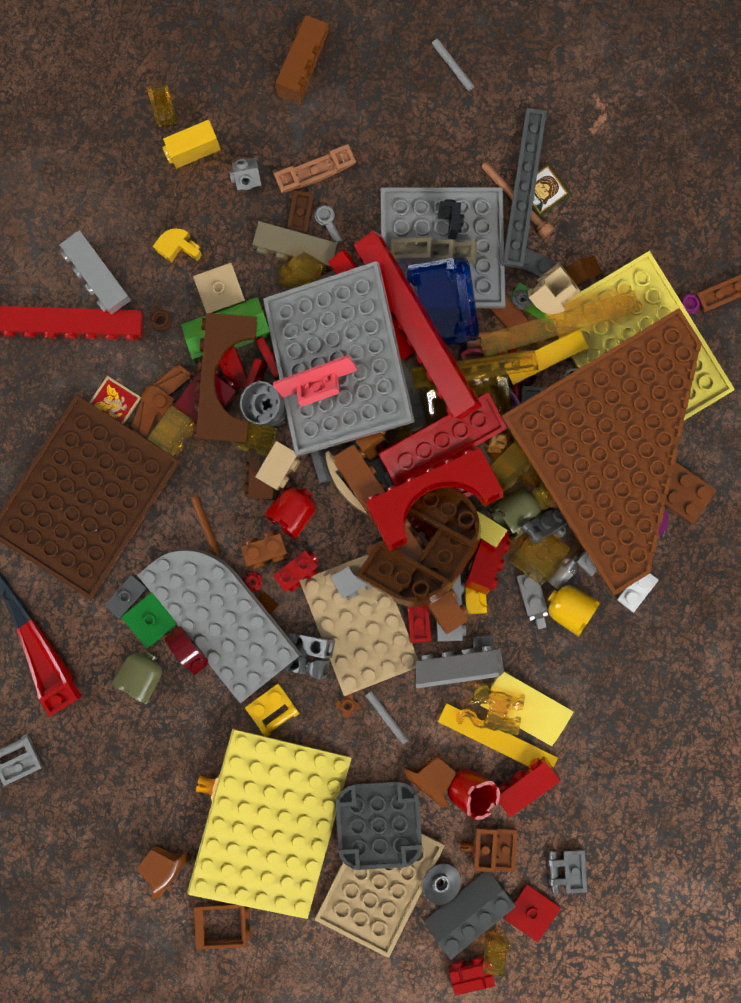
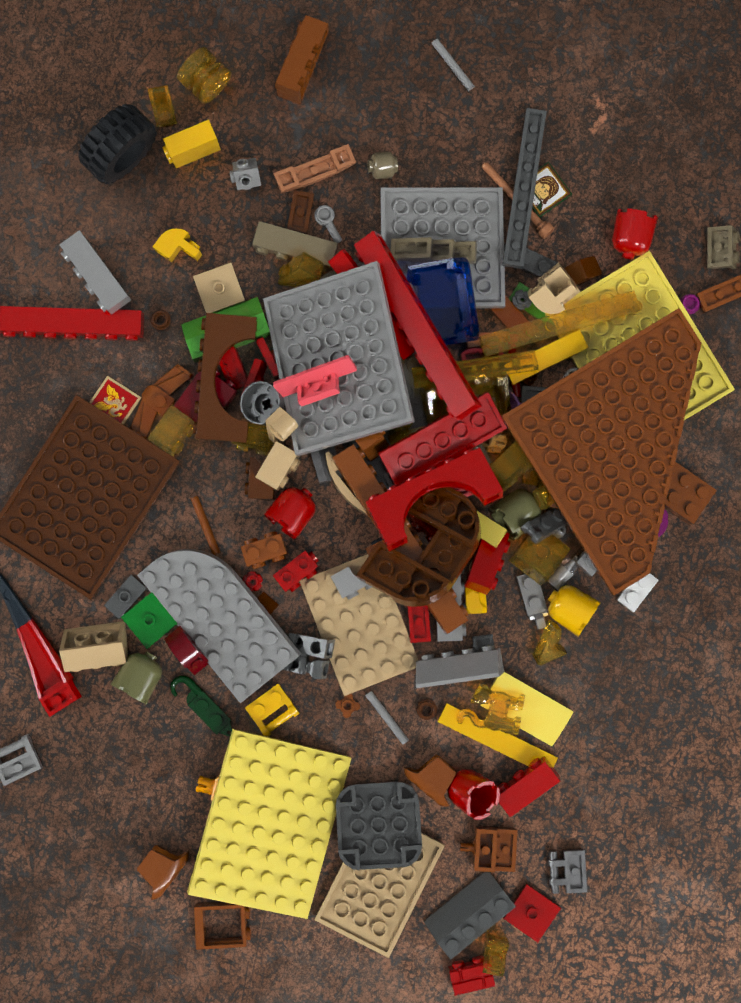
(94, 646): none -> tan slope
(117, 143): none -> black tyre
(203, 75): none -> clear yellow wheel
(204, 706): none -> dark green plate
(280, 425): none -> tan plate
(382, 165): none -> dark tan head
(426, 716): none -> reddish brown plate
(446, 889): flat silver dish -> none
(451, 210): black bracket -> none
(547, 647): none -> clear yellow slope
(633, 232): none -> red cylinder
(722, 247): none -> dark tan bracket

